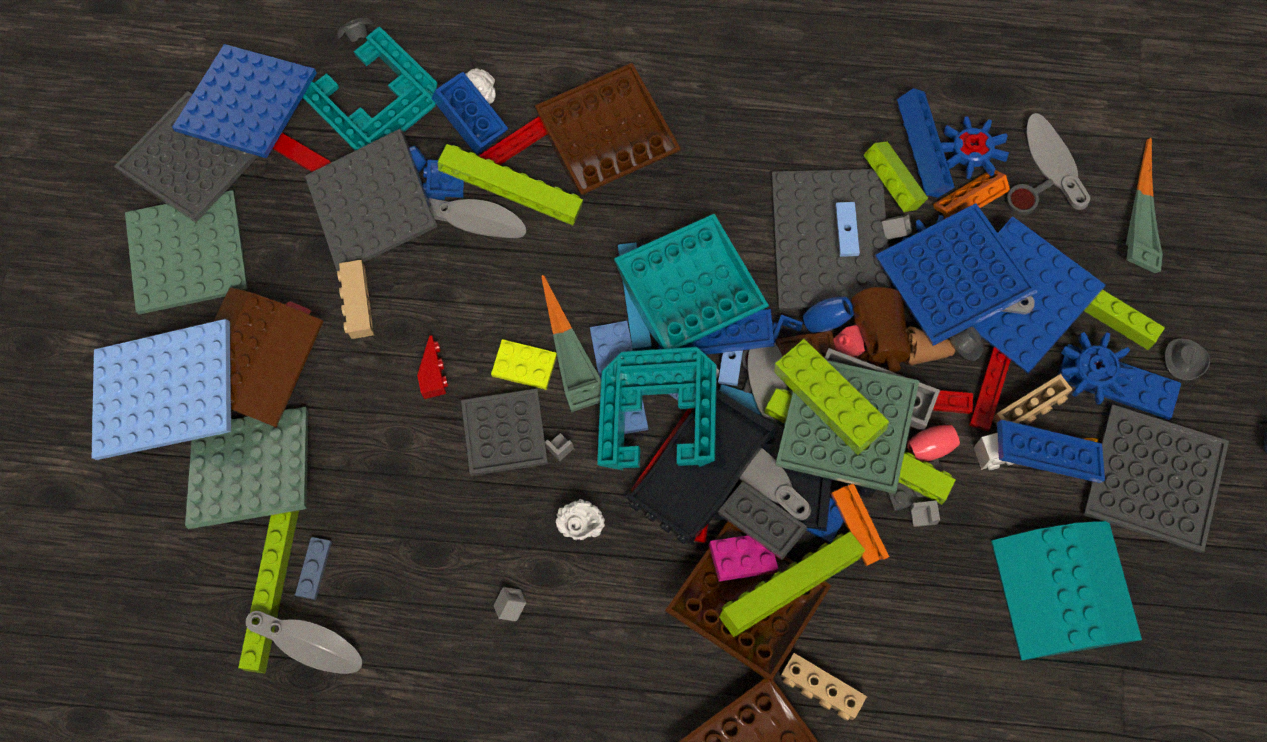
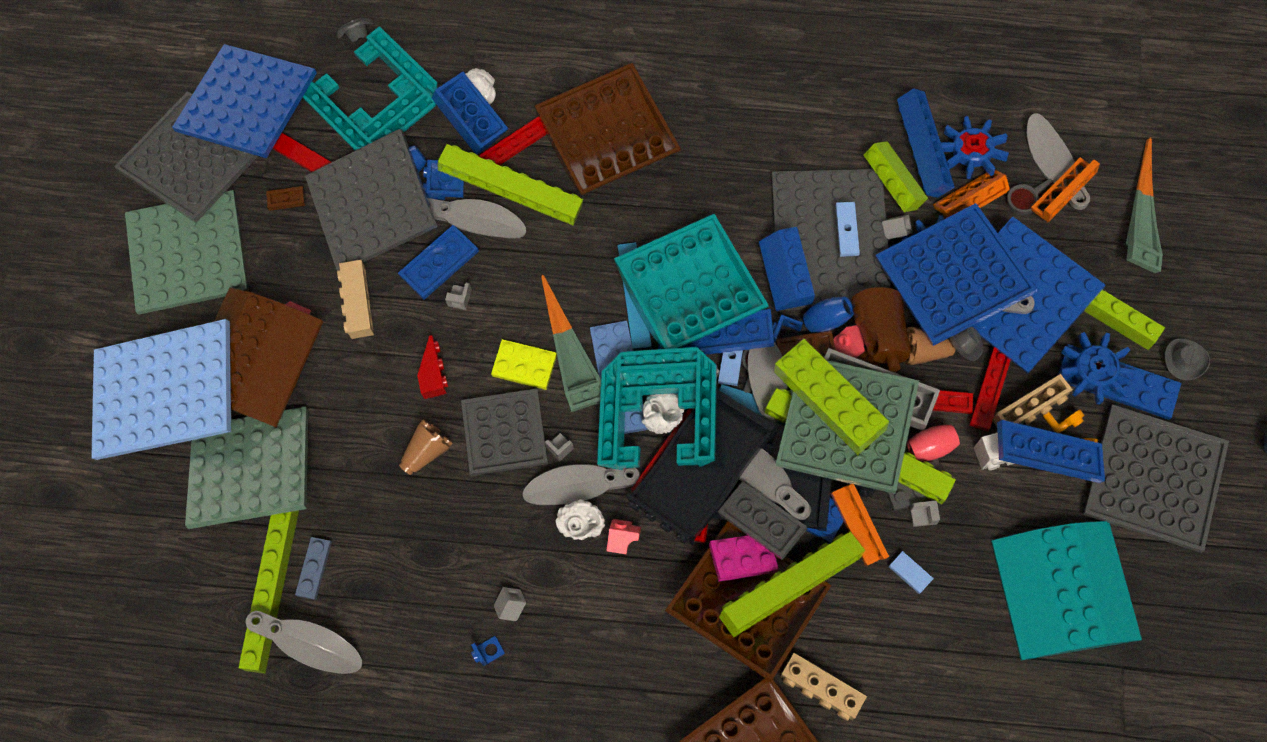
(285, 198): none -> reddish brown plate
(424, 447): none -> medium nougat cone
(438, 262): none -> blue plate
(459, 296): none -> light grey panel
(479, 652): none -> blue bracket
(576, 482): none -> light grey plant
(621, 535): none -> coral brick
(662, 413): none -> white hair
(787, 269): none -> blue slope
(910, 572): none -> light blue tile
(1068, 192): none -> orange fence
(1074, 420): none -> light orange plate

